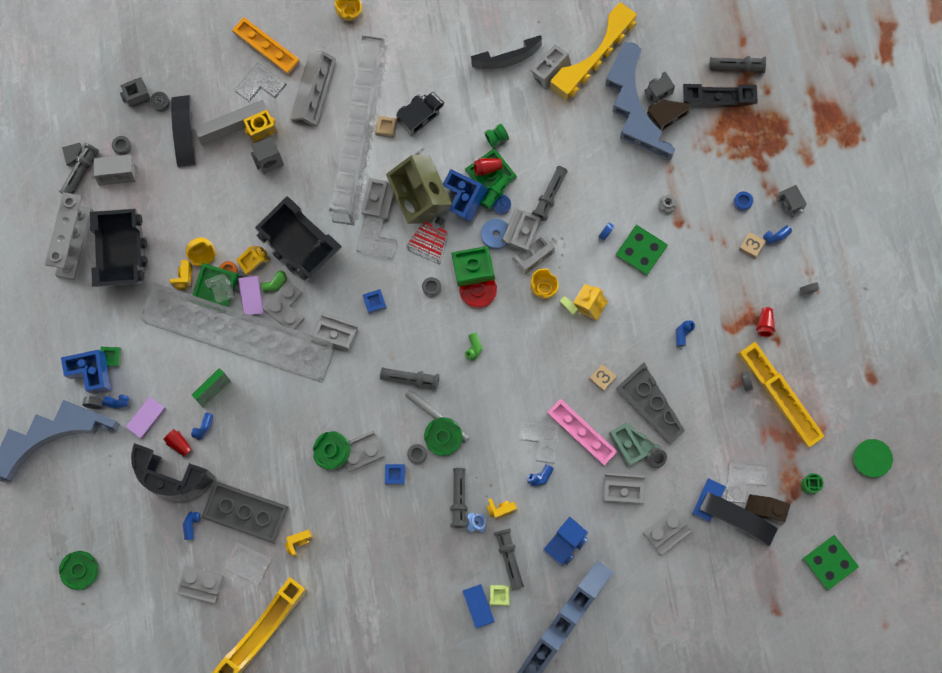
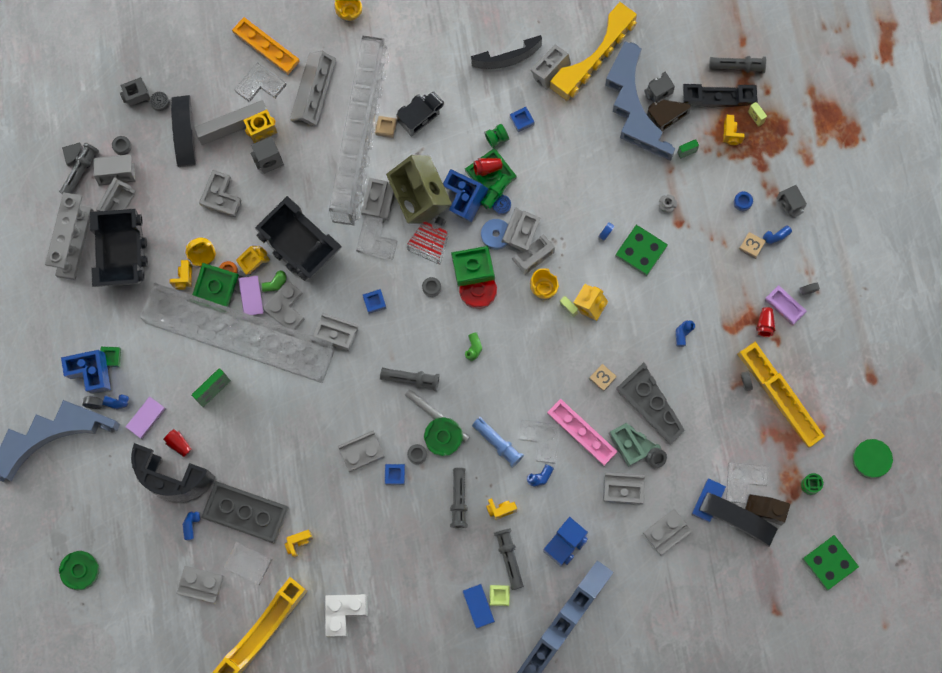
(116, 196): none -> light grey hinge
(204, 427): blue arm -> none
(215, 196): none -> light grey plate
(221, 287): clear panel -> none
(331, 450): green tile -> none
(338, 610): none -> white brick
(480, 518): light blue plate -> none
(504, 448): none -> medium blue pin
(522, 119): none -> blue tile
(547, 200): dark grey pin -> none
(688, 148): none -> green tile
(730, 128): none -> yellow bracket
(757, 114): none -> yellowish green tile
(785, 305): none -> lavender tile

